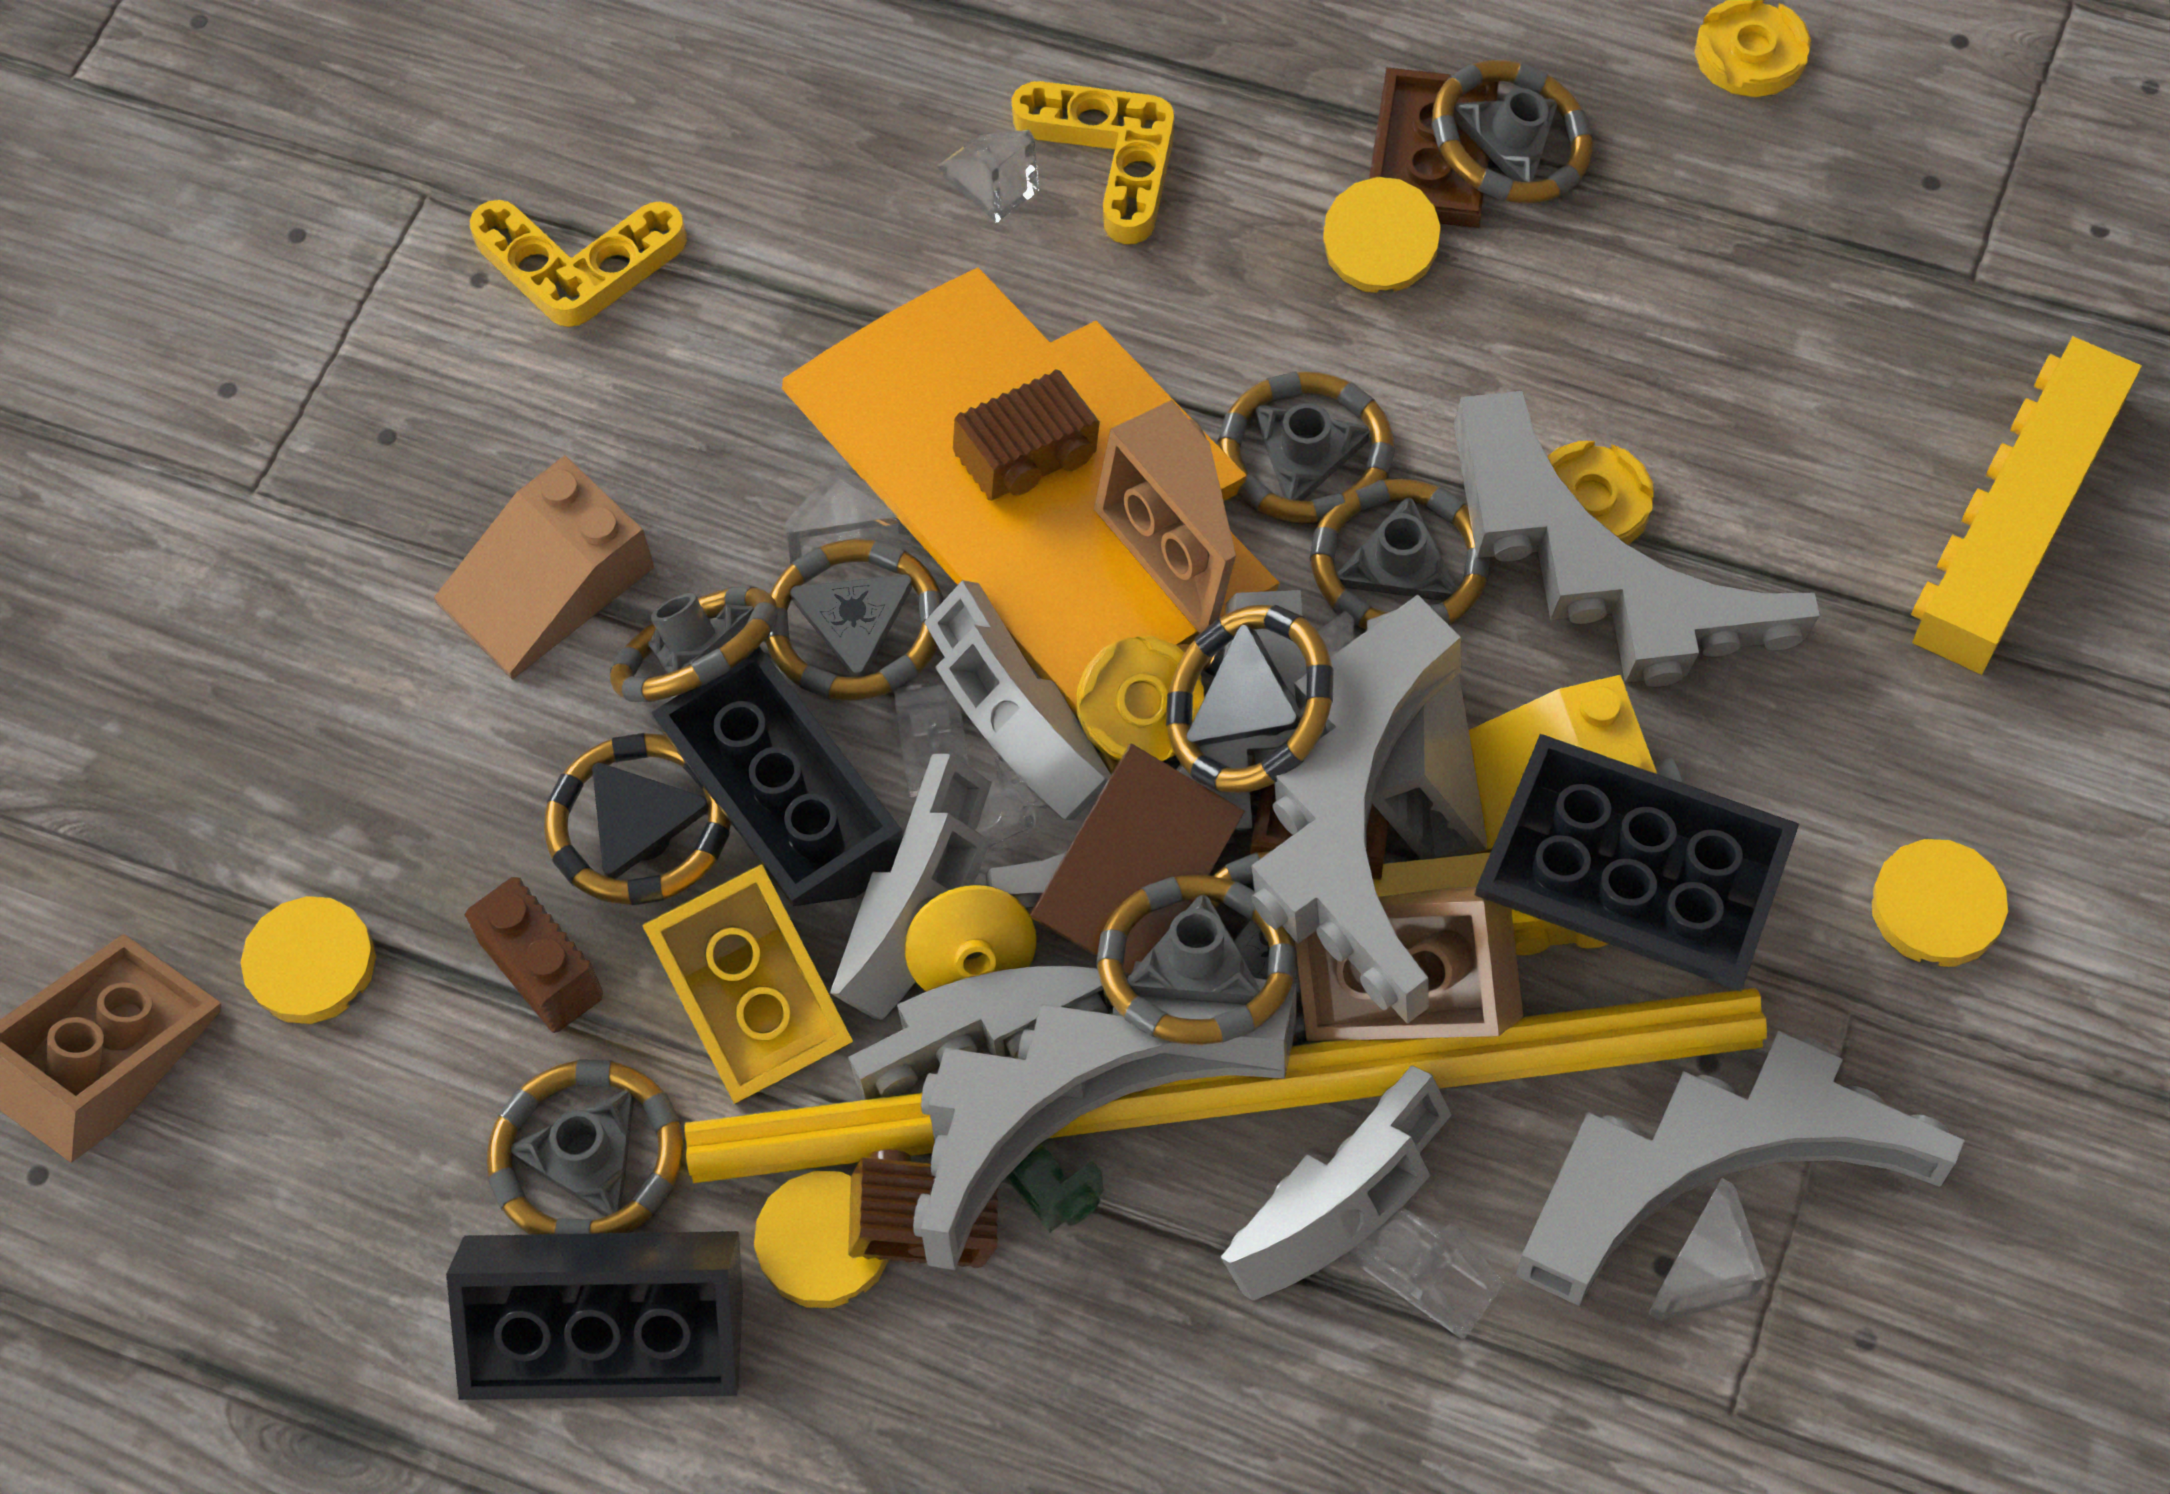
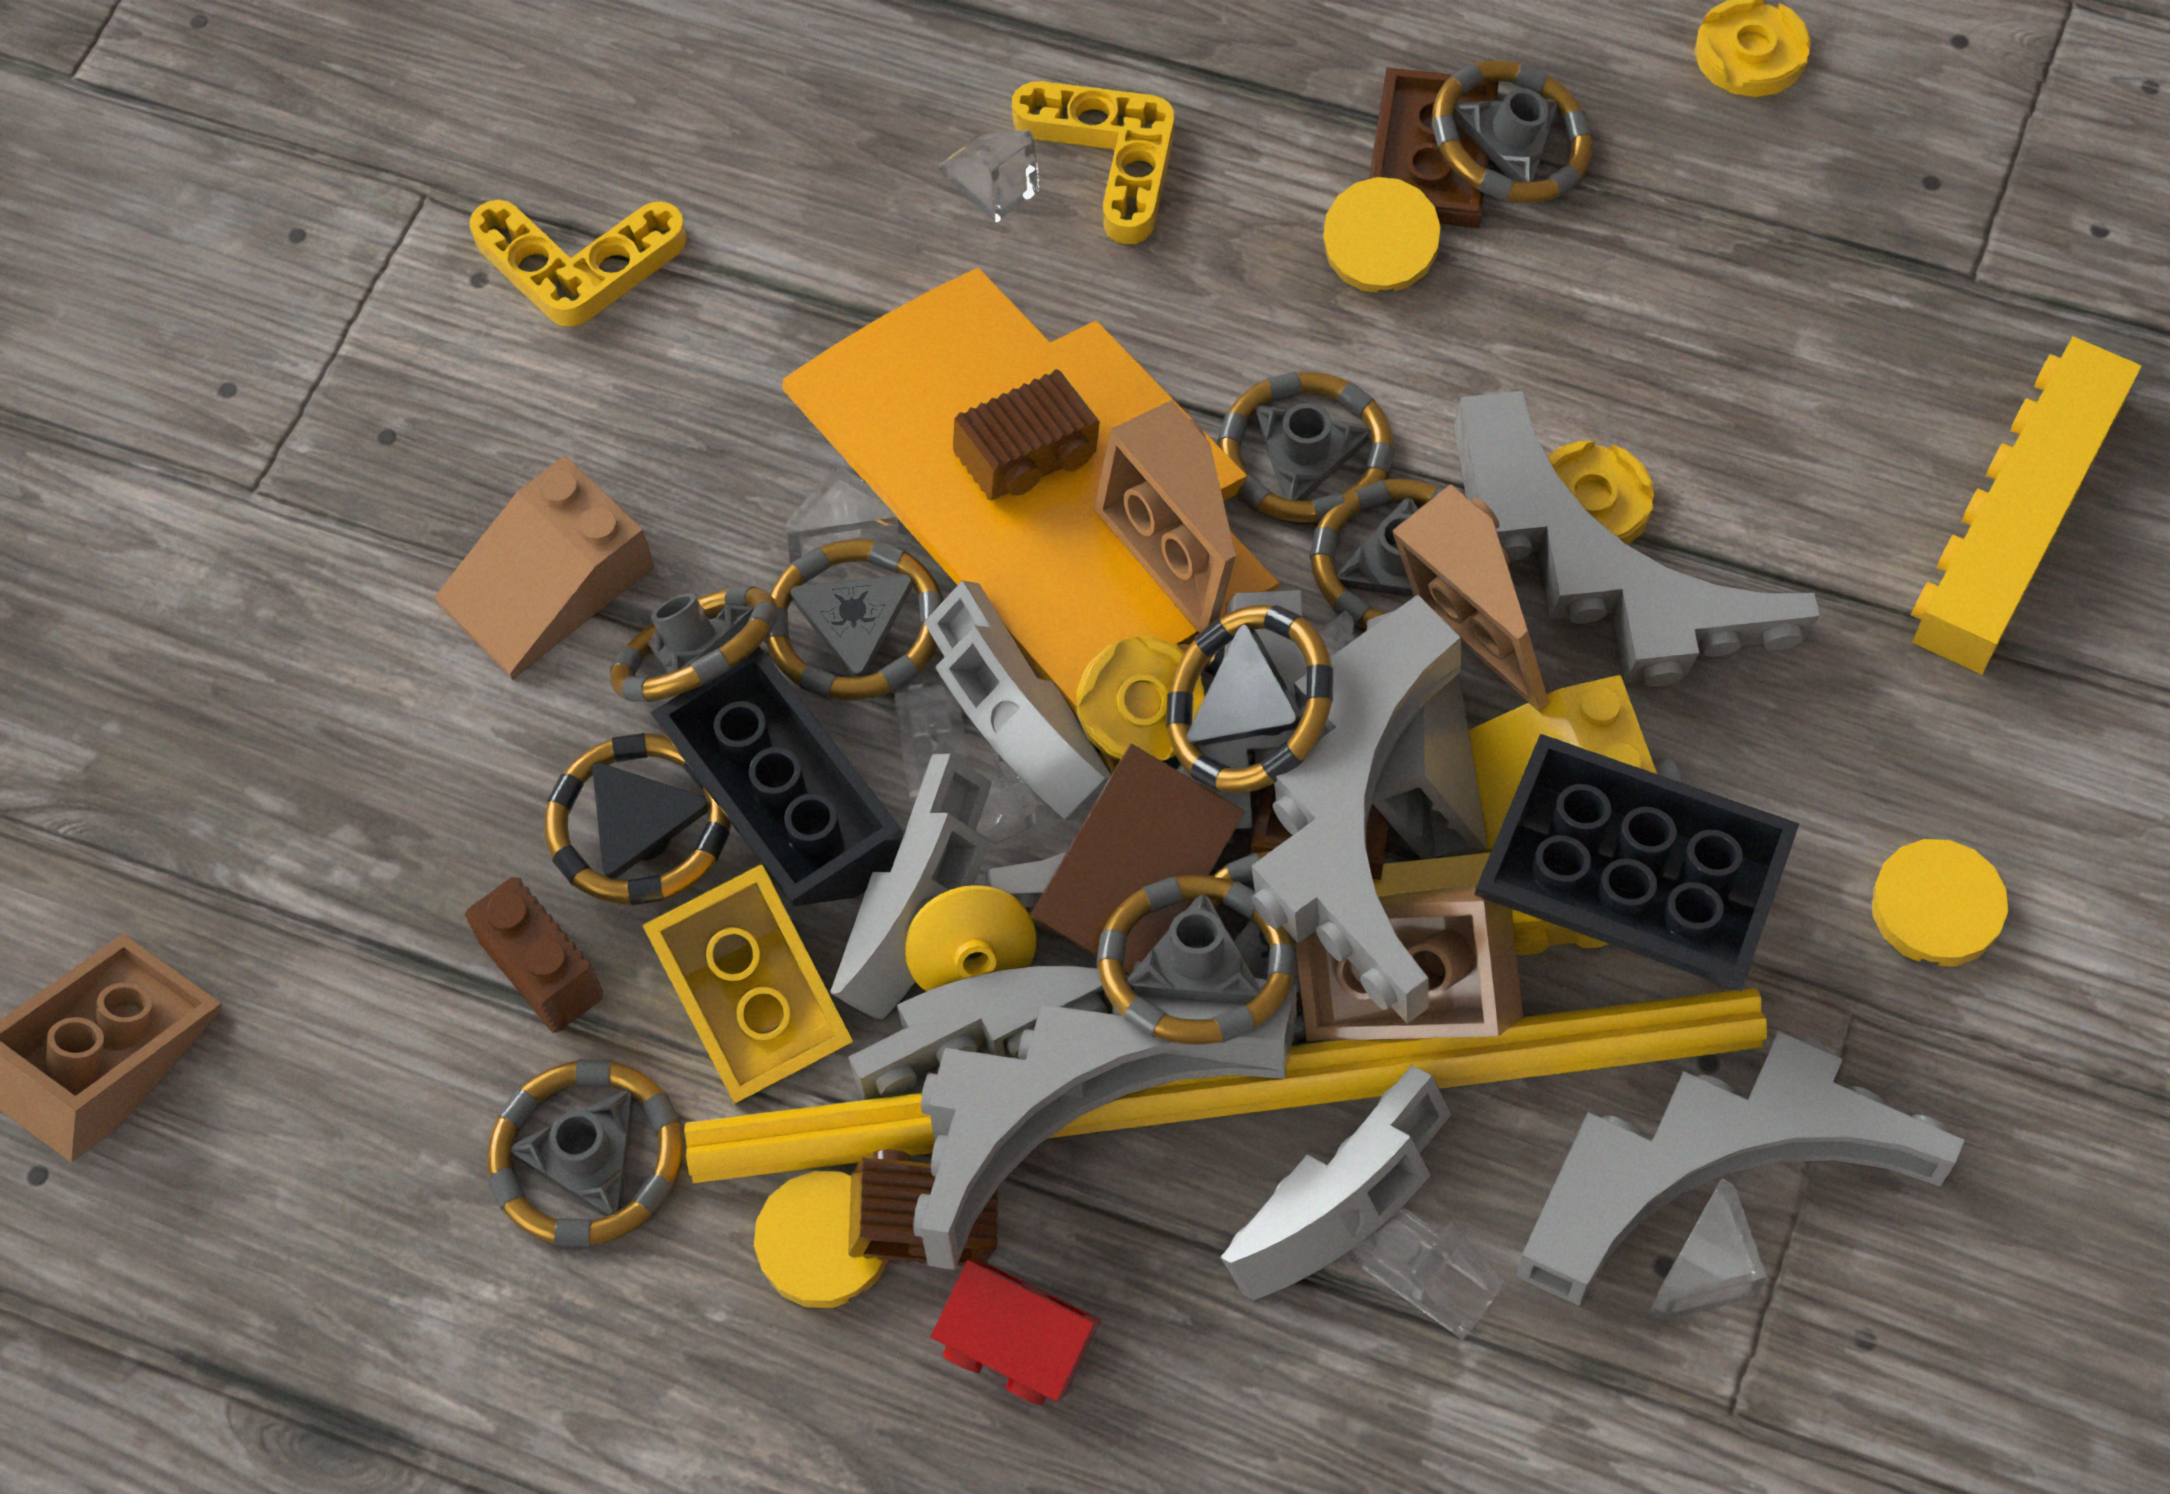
(308, 959): yellow tile -> none
(596, 1315): black slope -> none
(1015, 1331): none -> red brick
(1054, 1203): clear green bracket -> none
(1465, 578): none -> medium nougat slope

